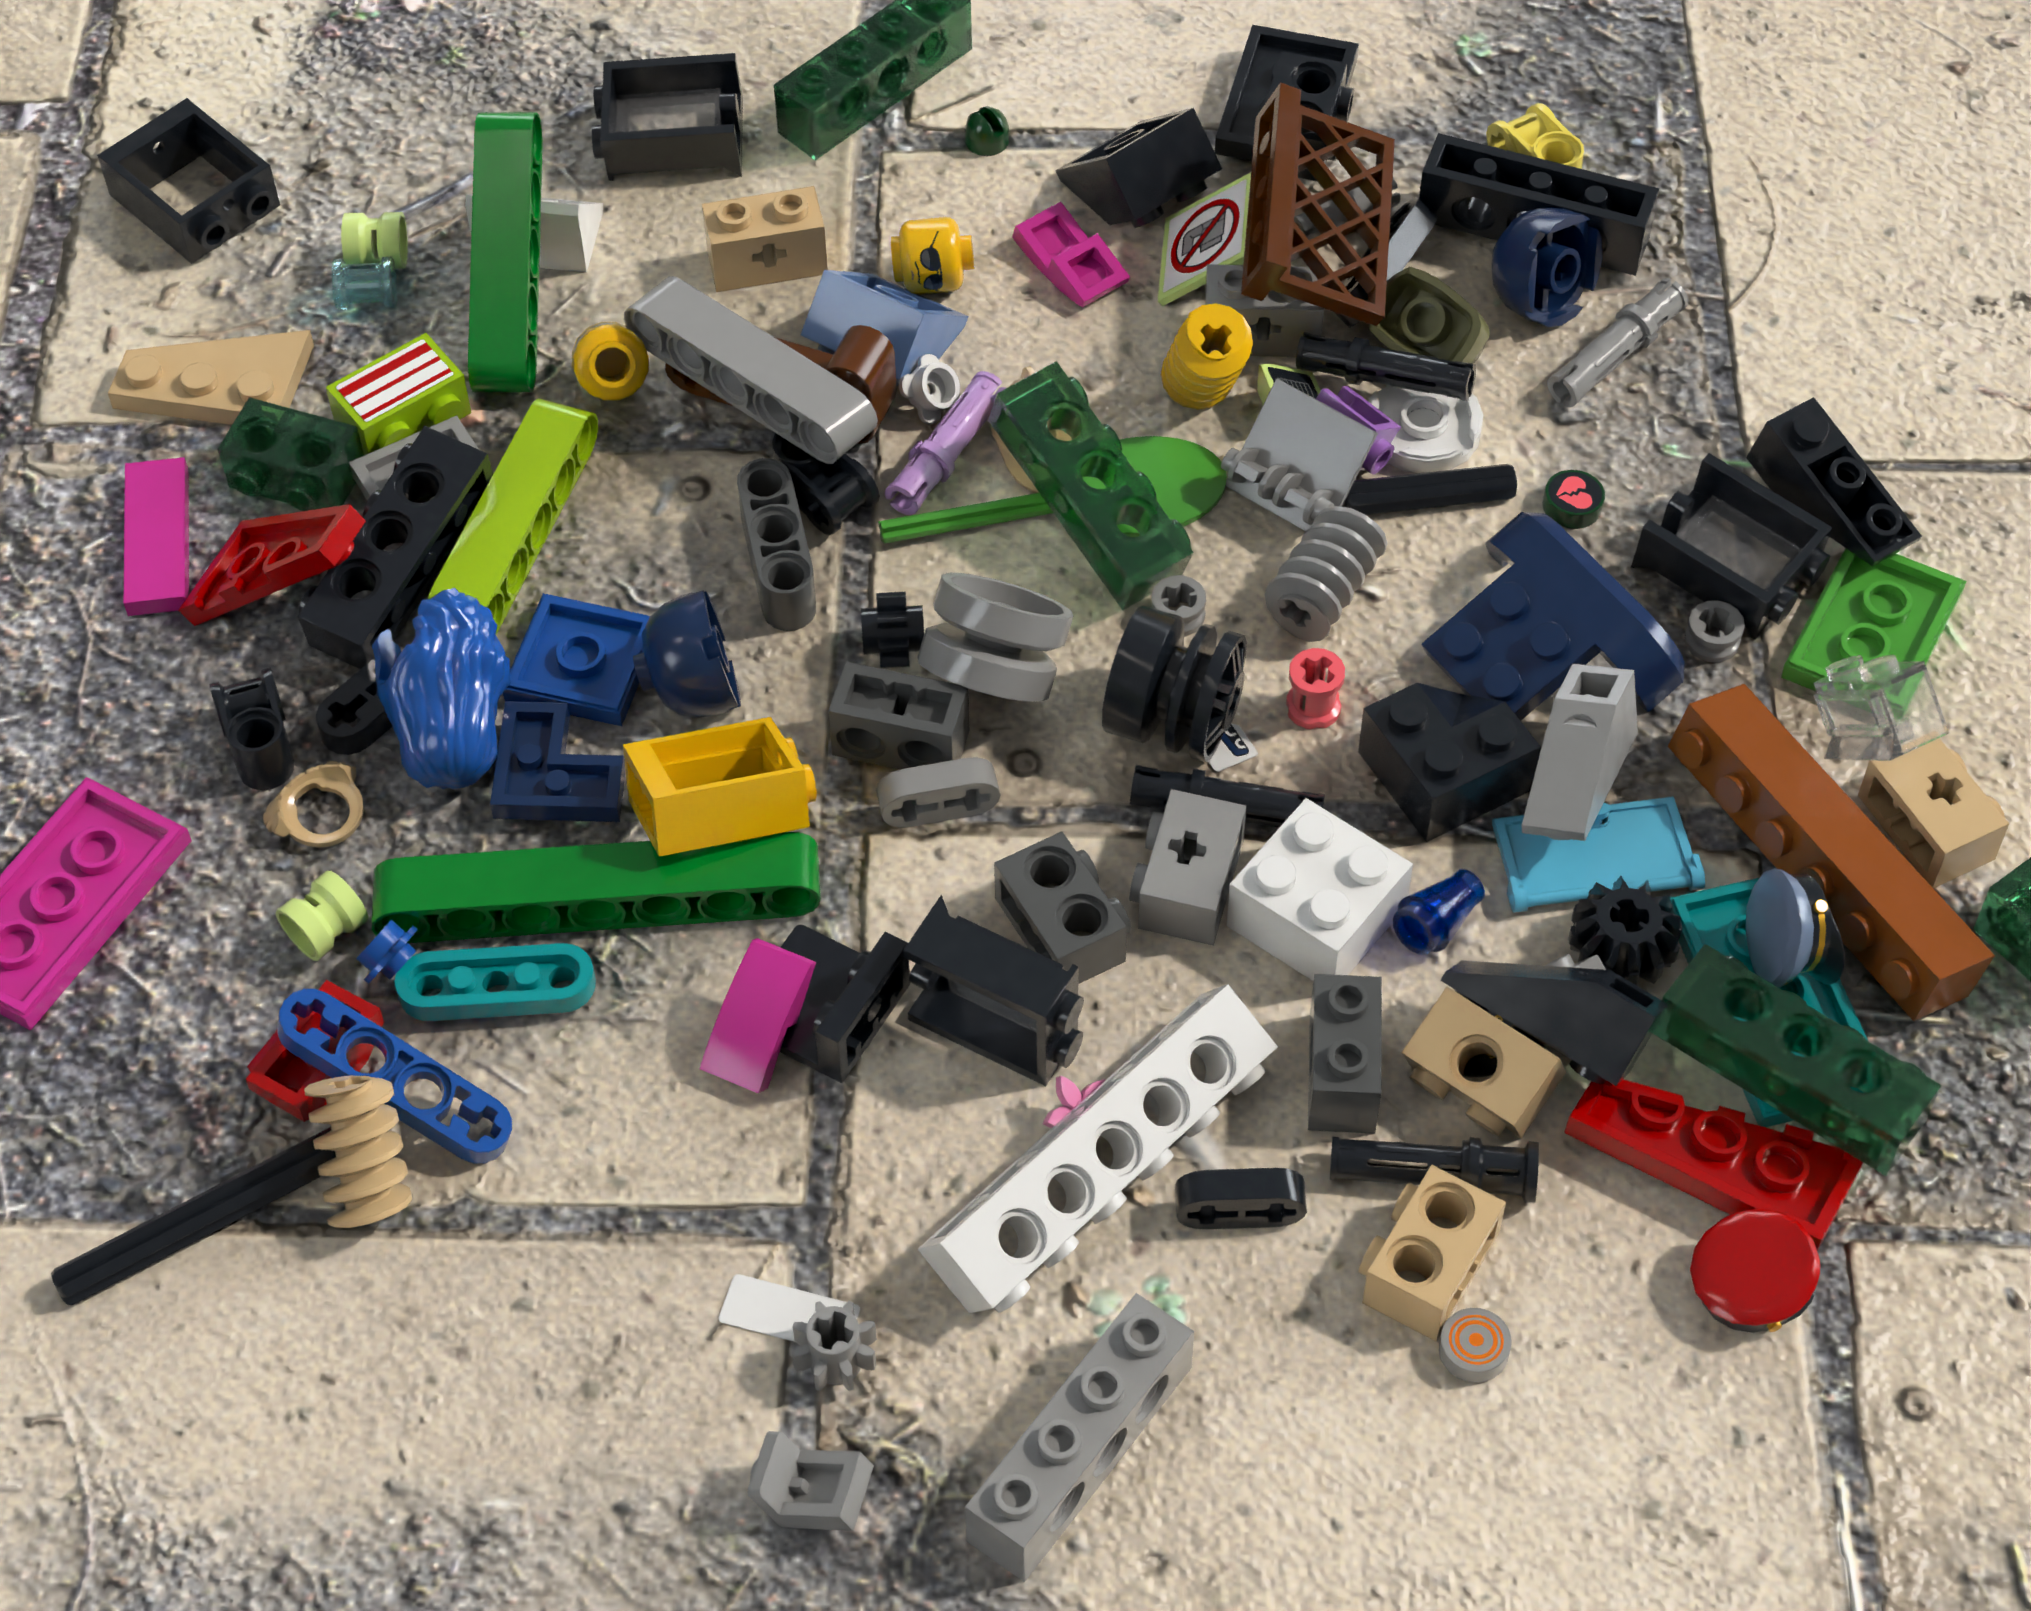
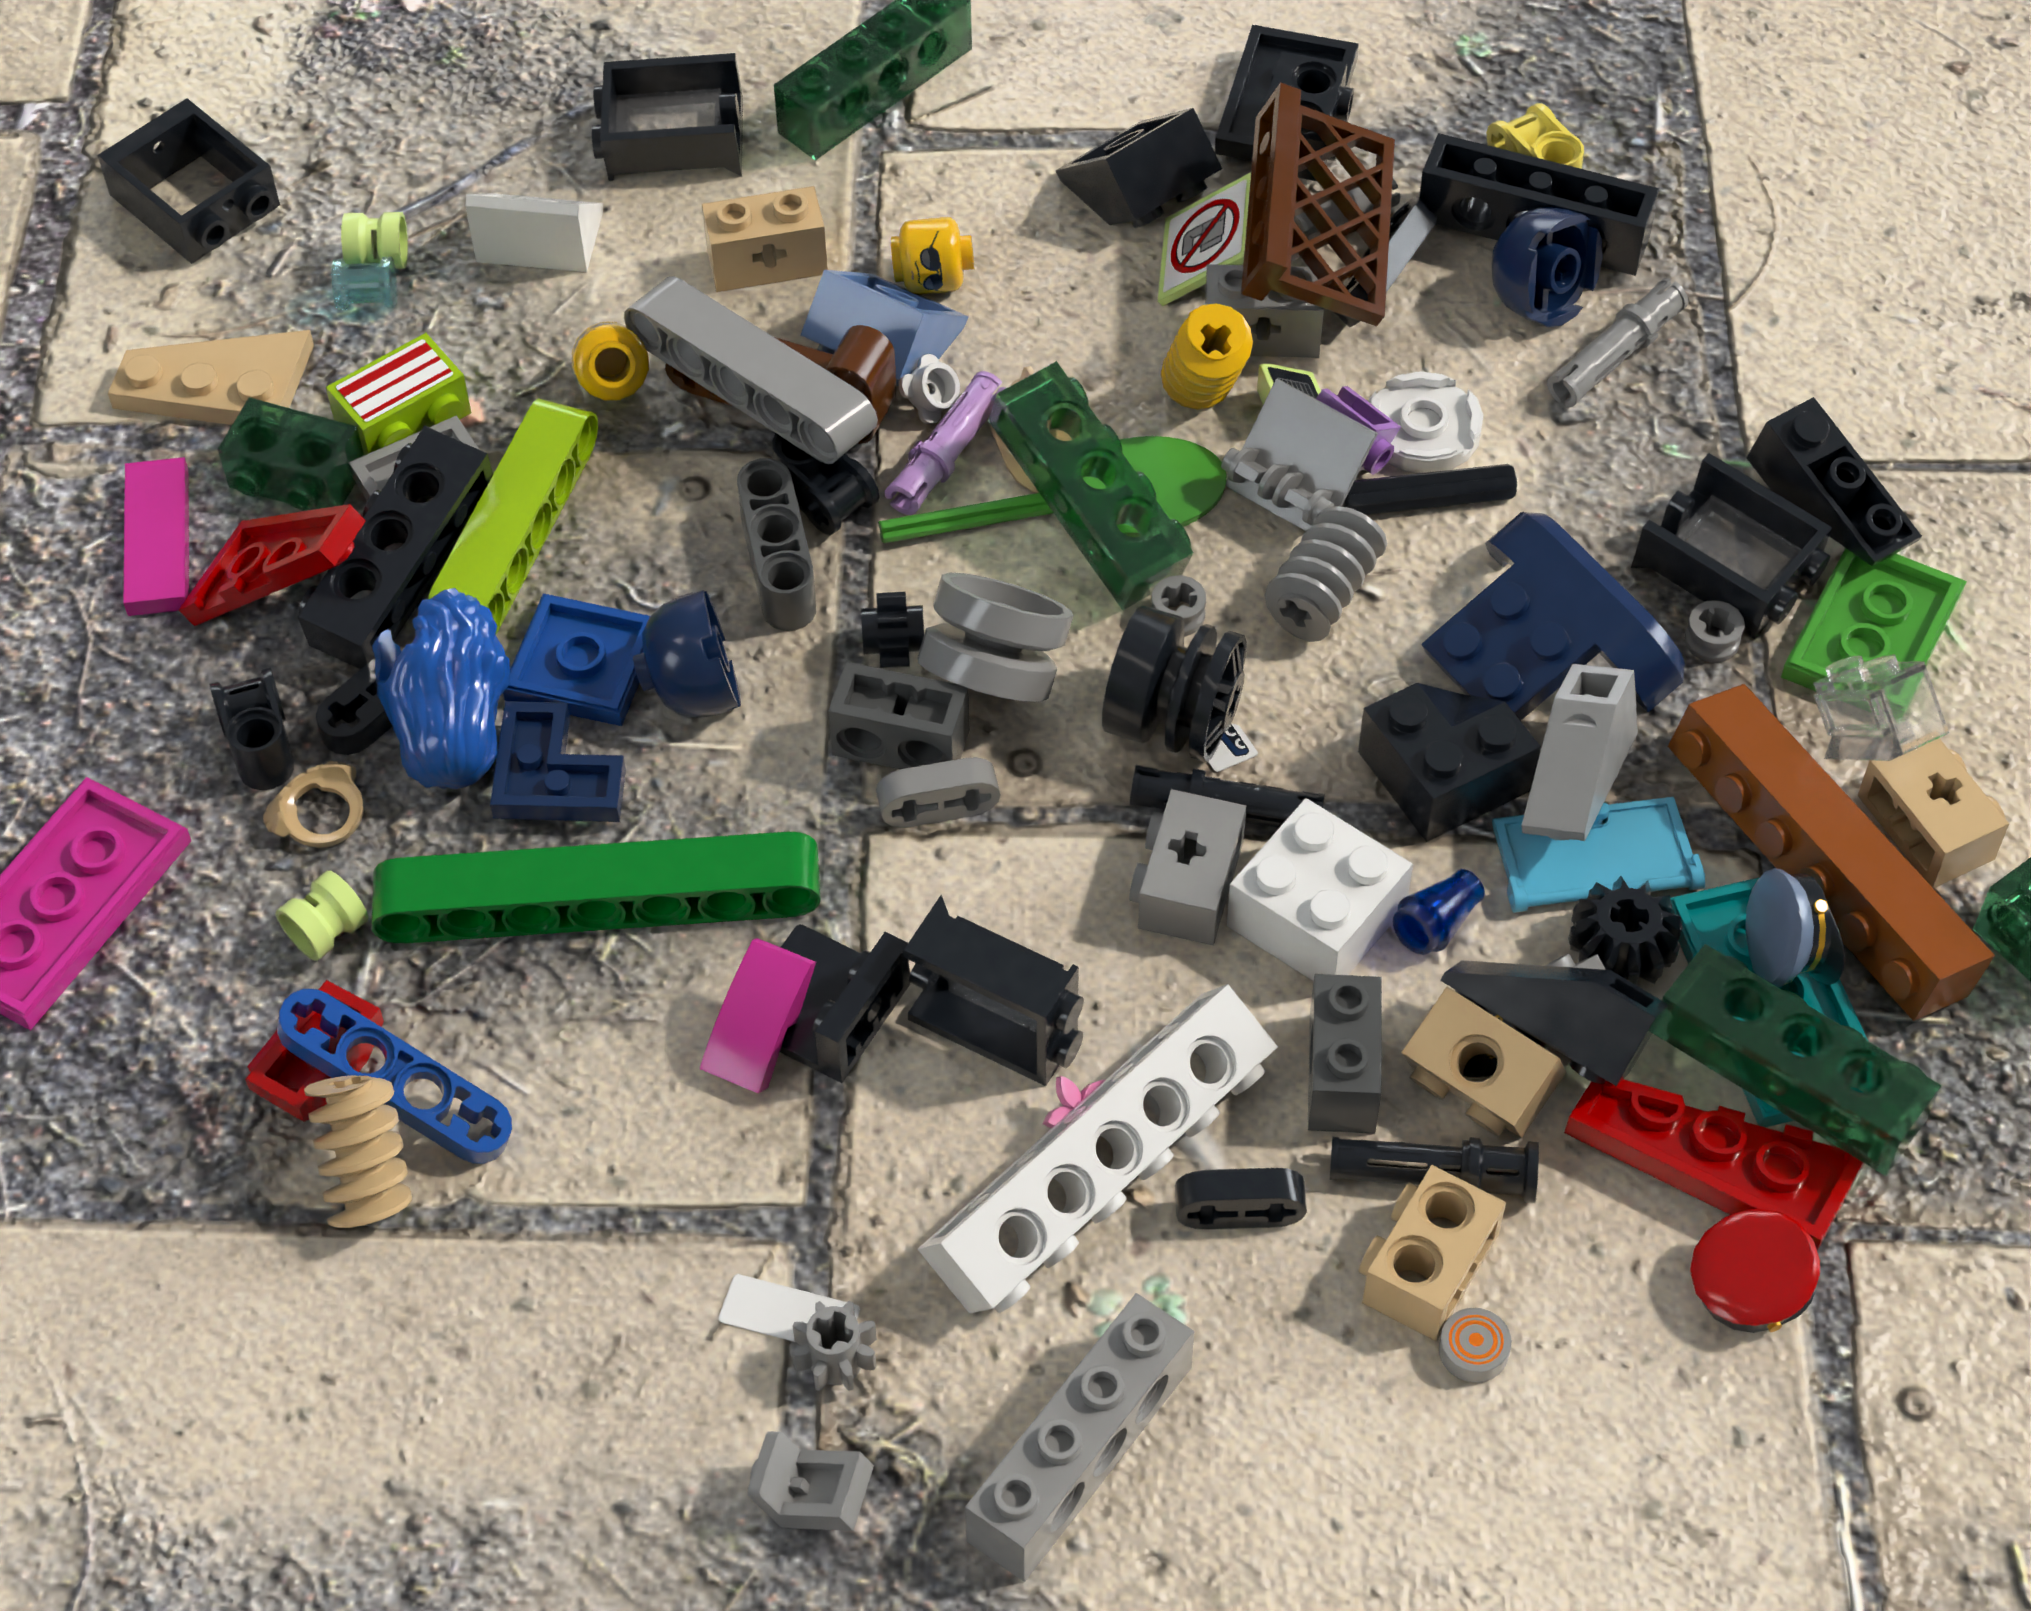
(190, 1221): black axle -> none
(387, 951): blue plate -> none
(469, 973): teal plate -> none
(505, 252): green beam -> none
(718, 786): yellow window -> none
(980, 134): dark green hinge -> none
(1050, 915): dark grey brick -> none
(1073, 262): dark pink slope -> none
(1308, 679): coral bush -> none
(1363, 362): black pin -> none
(1430, 319): olive piece -> none
(1573, 499): tile -> none

